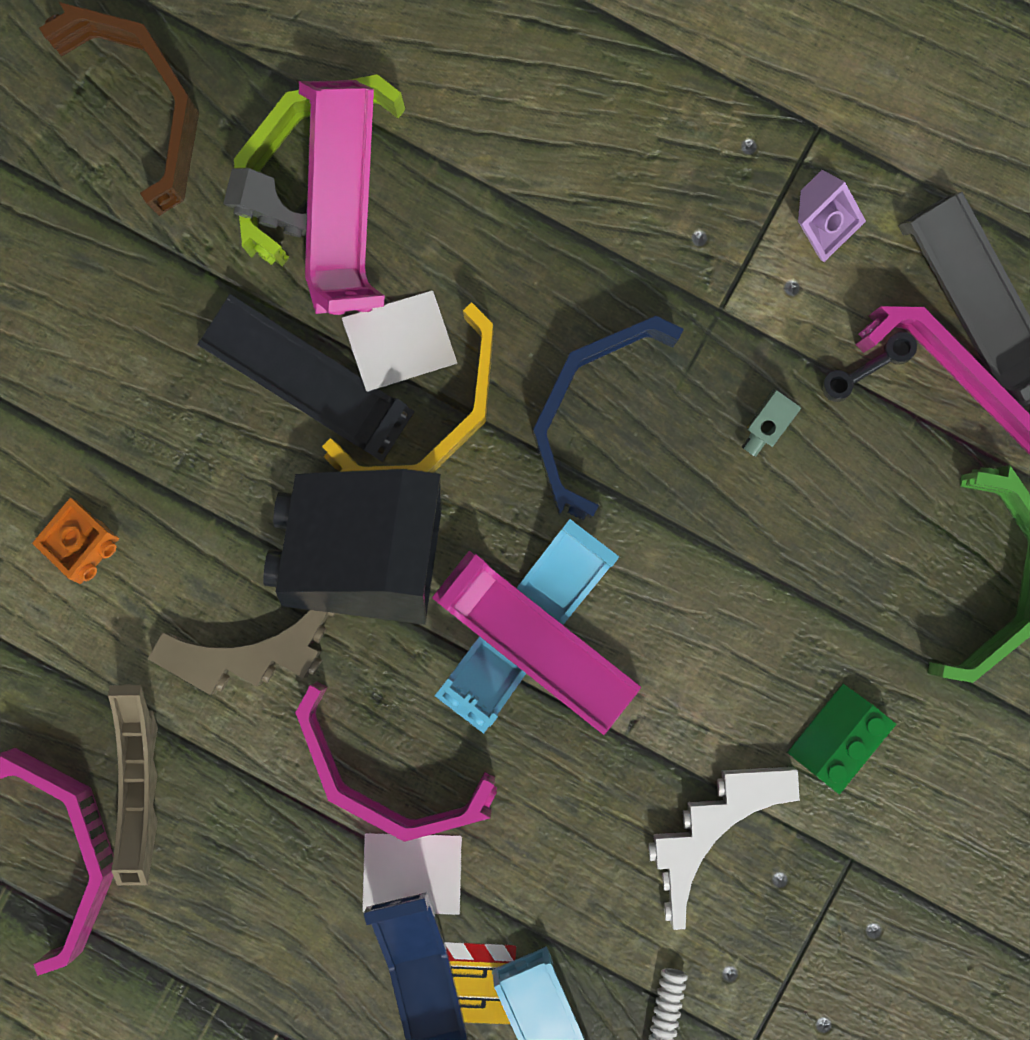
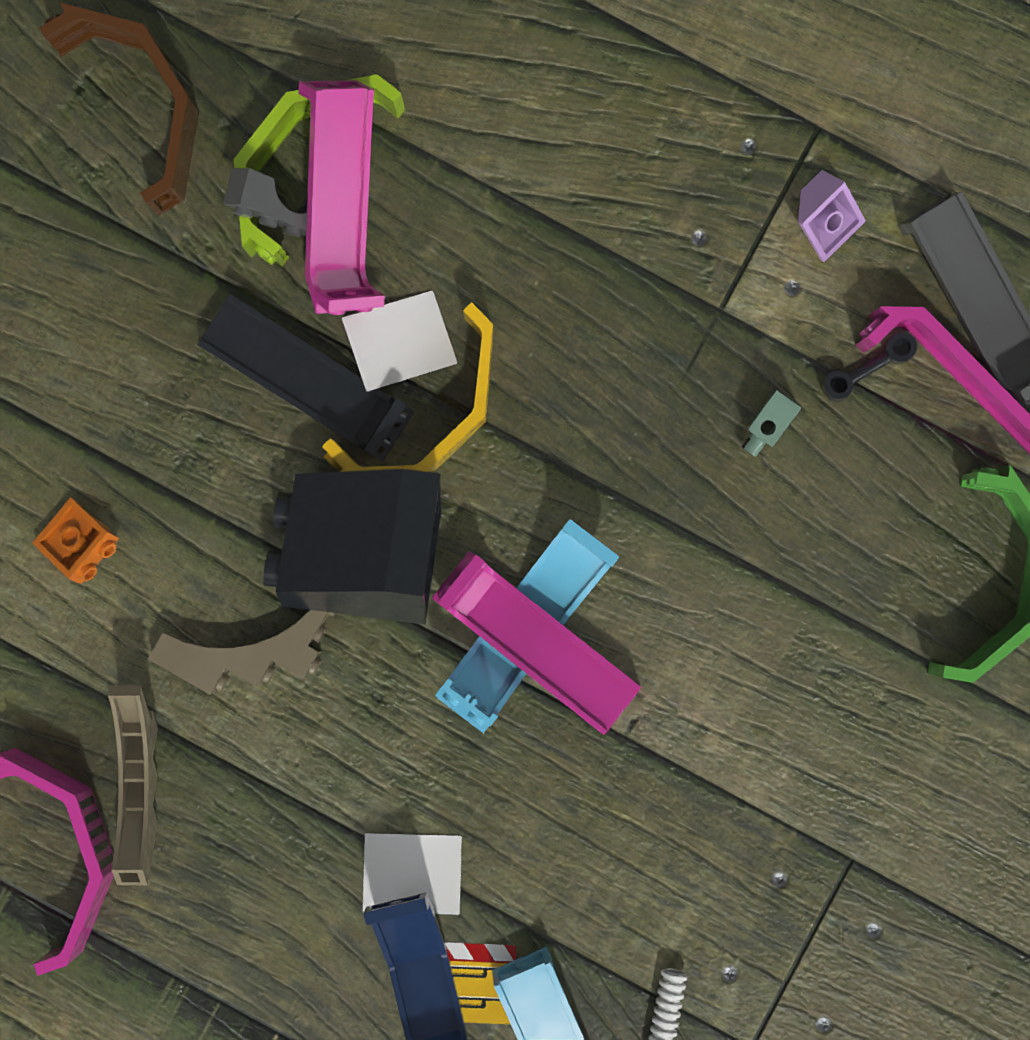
(367, 808): dark pink panel -> none
(651, 328): dark blue panel -> none
(681, 853): white arch -> none
(841, 738): green slope -> none

